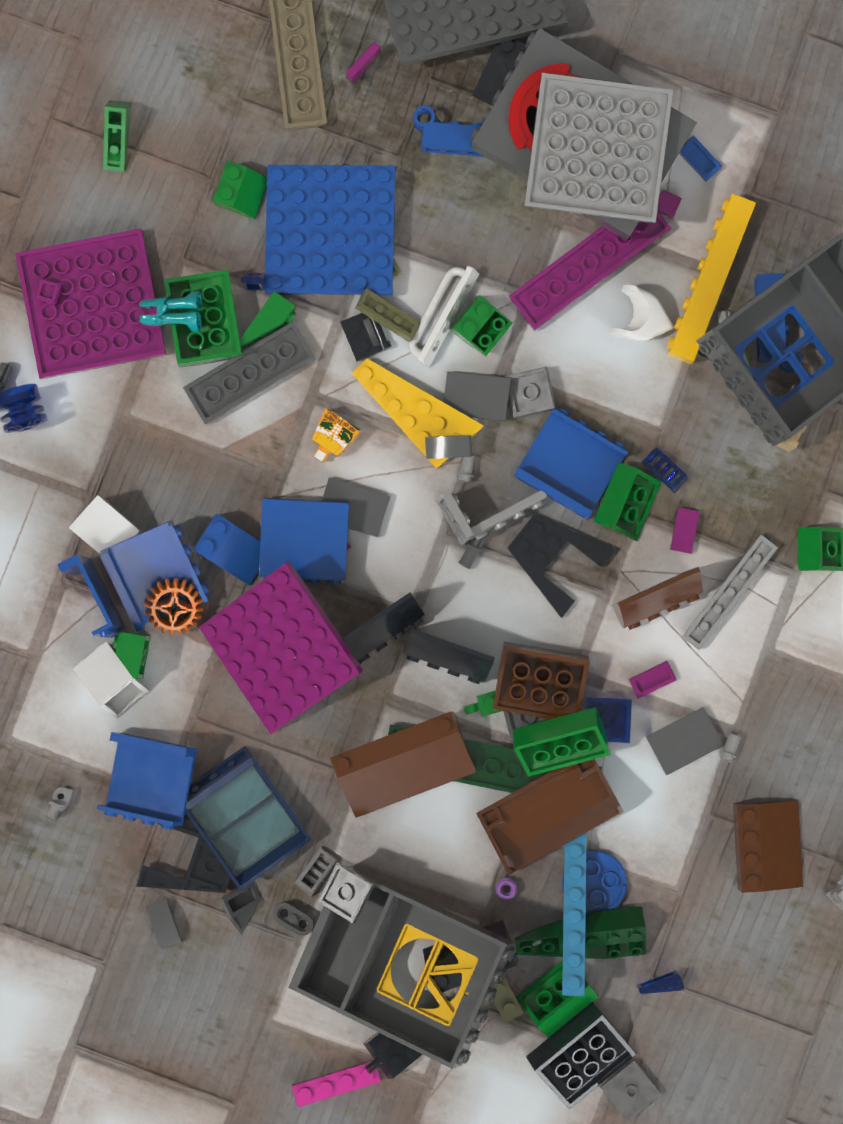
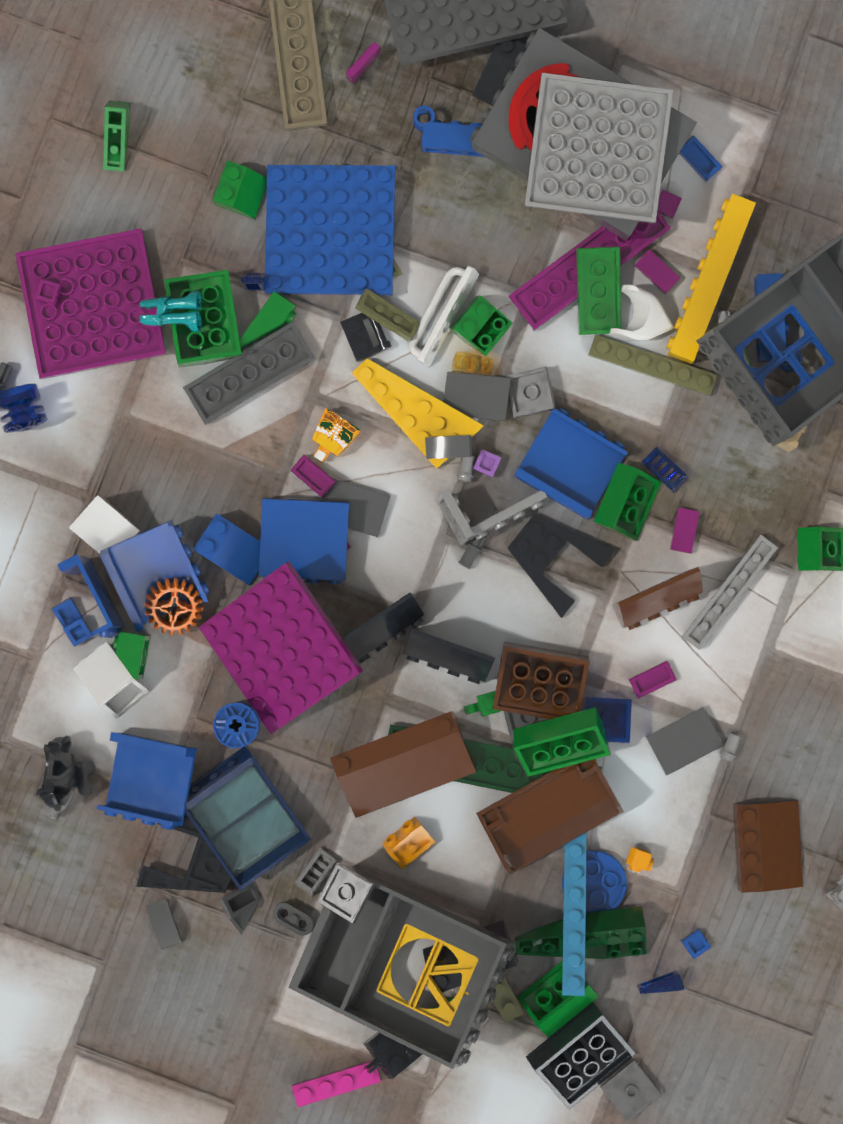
(62, 774): none -> black piece
(72, 621): none -> blue slope
(242, 713): none -> blue wheel
(313, 476): none -> magenta tile
(408, 842): none -> light orange bracket
(472, 364): none -> clear yellow leg
(487, 463): none -> medium lavender plate
(506, 895): medium lavender plate -> none
(598, 290): none -> green tile
(639, 859): none -> light orange plate
(652, 365): none -> olive plate
(657, 271): none -> magenta tile
(695, 943): none -> blue tile

